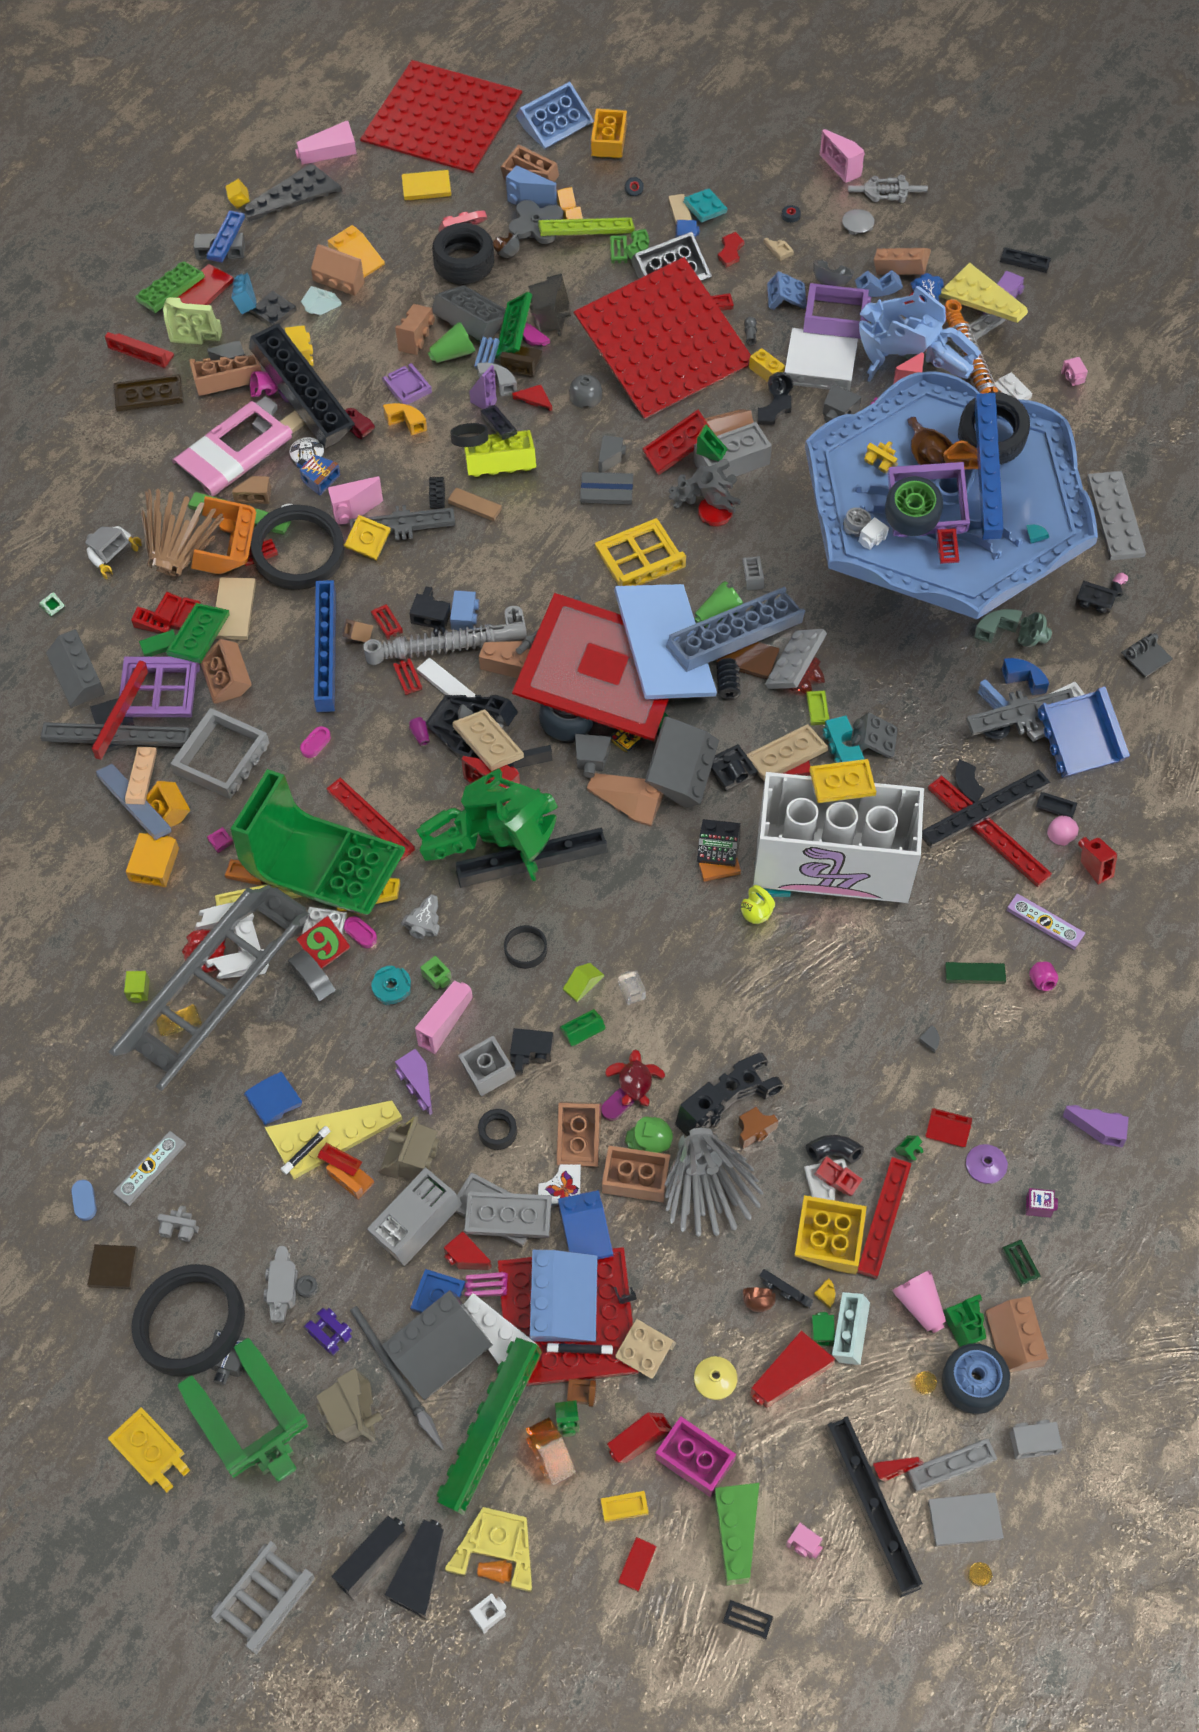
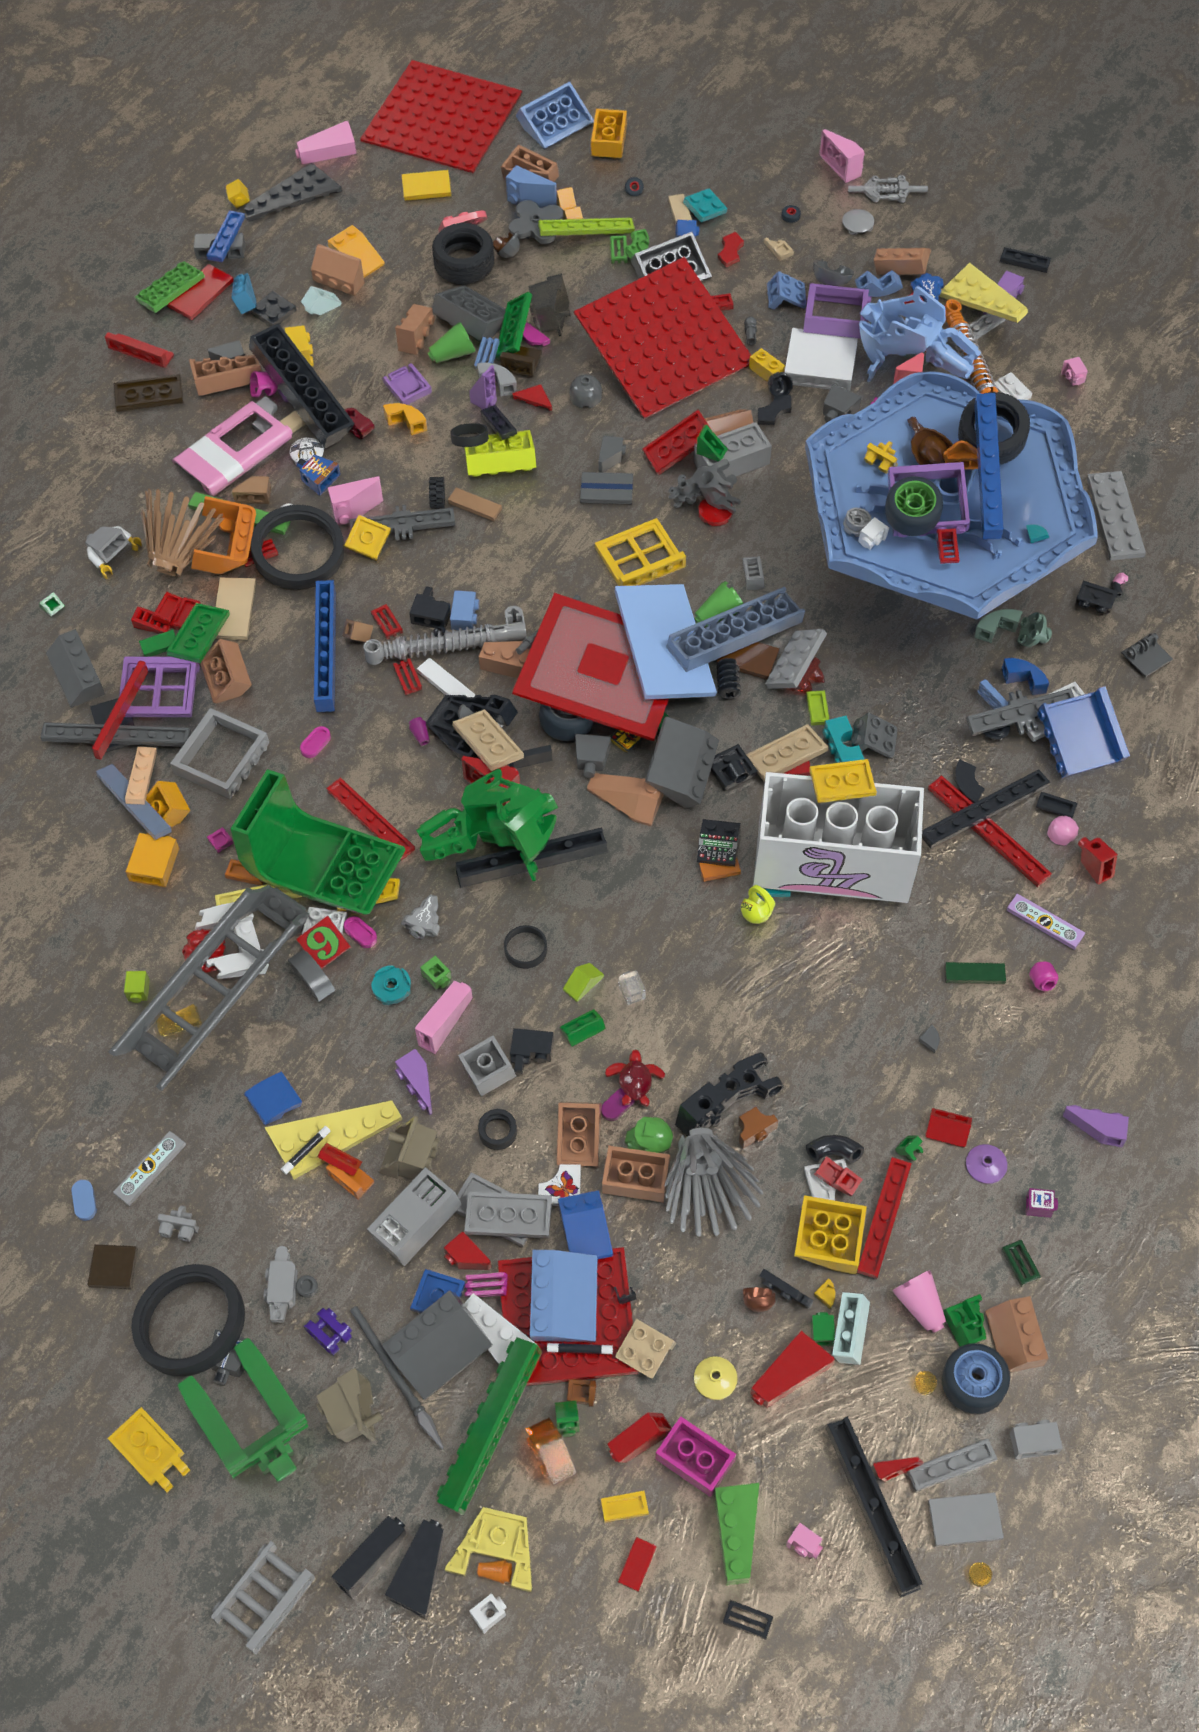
(190, 322): yellowish green slope -> none

